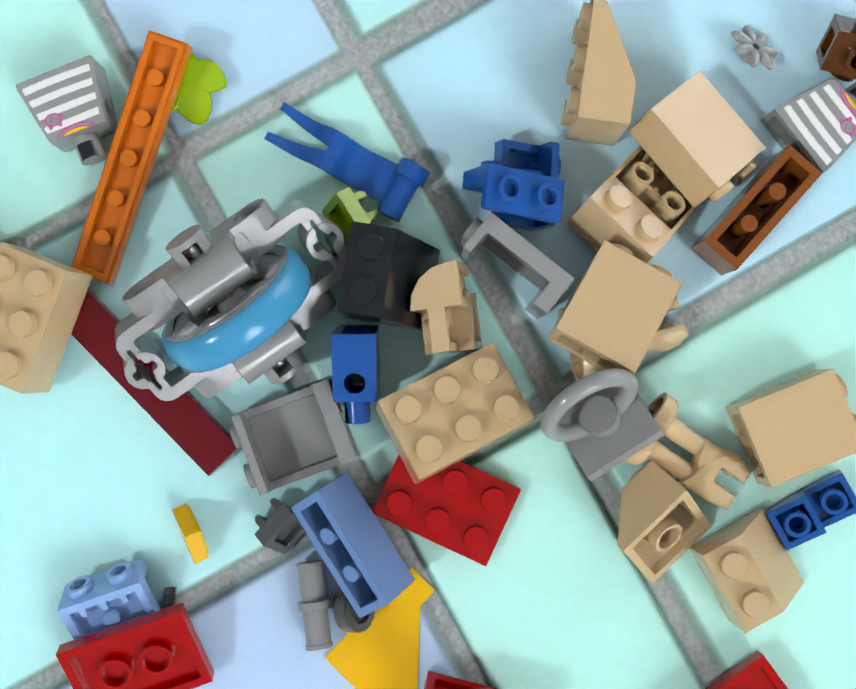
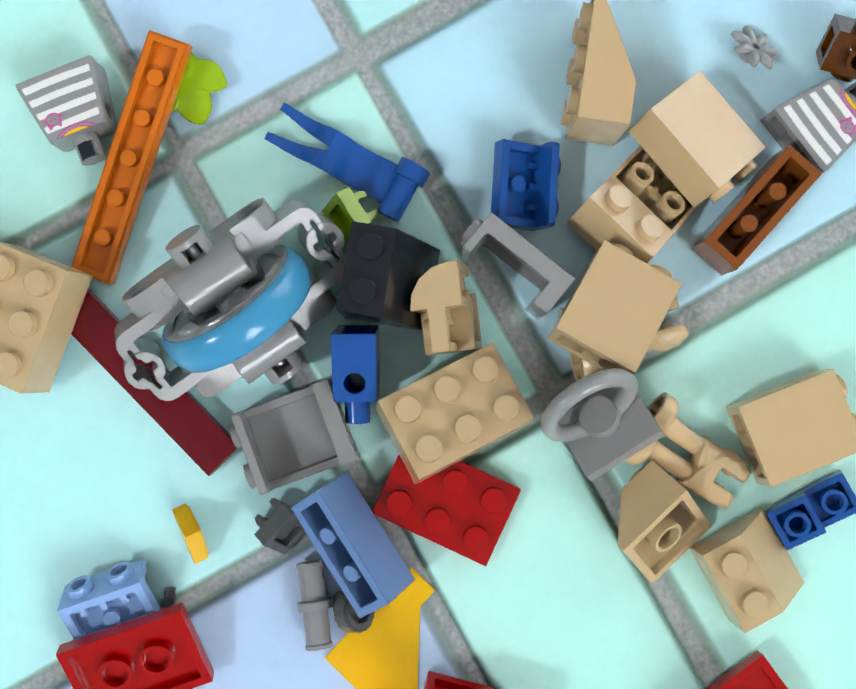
(516, 191): blue bracket -> none

